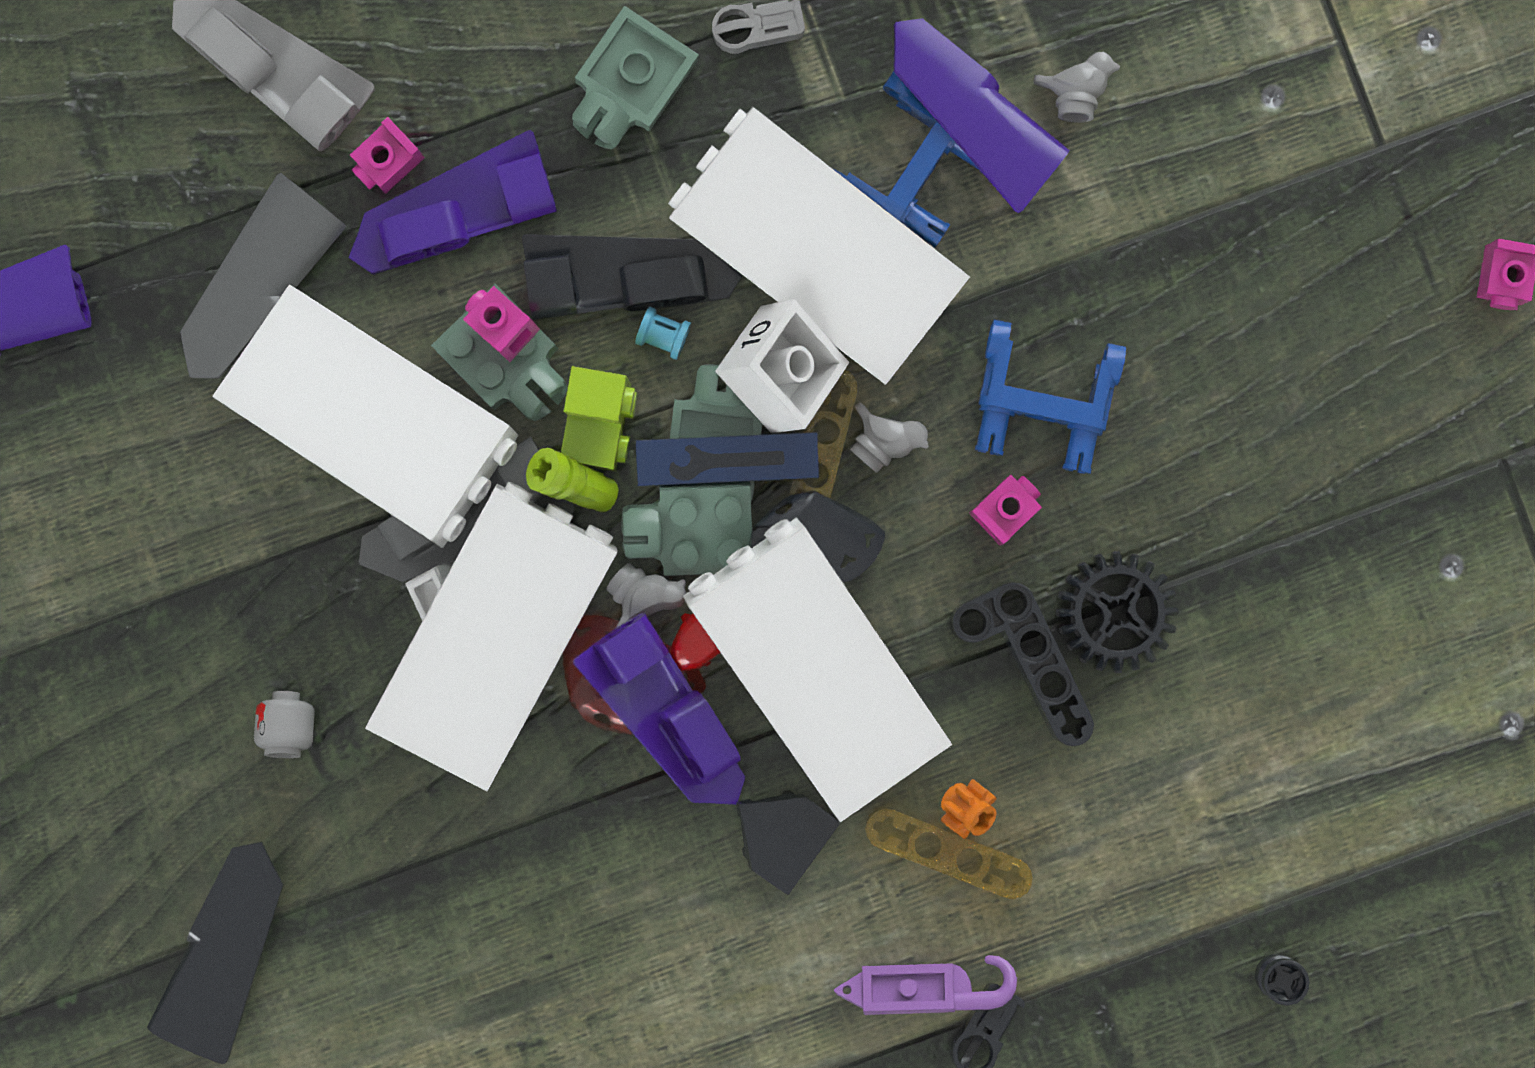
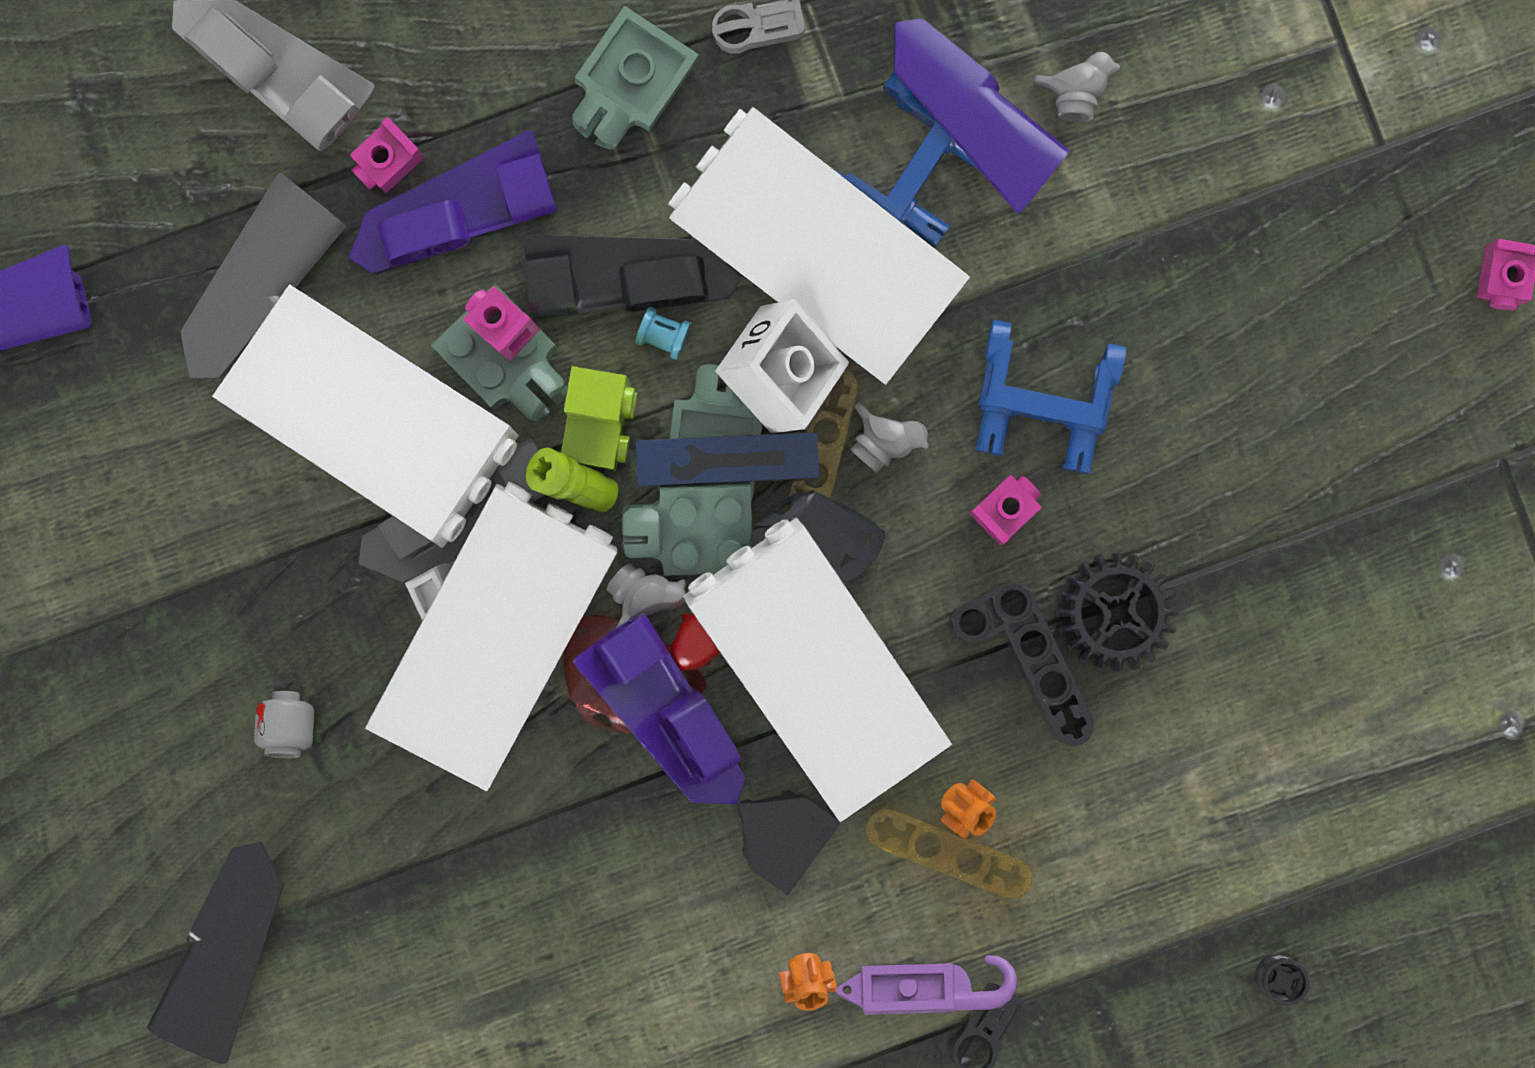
(807, 981): none -> orange gear

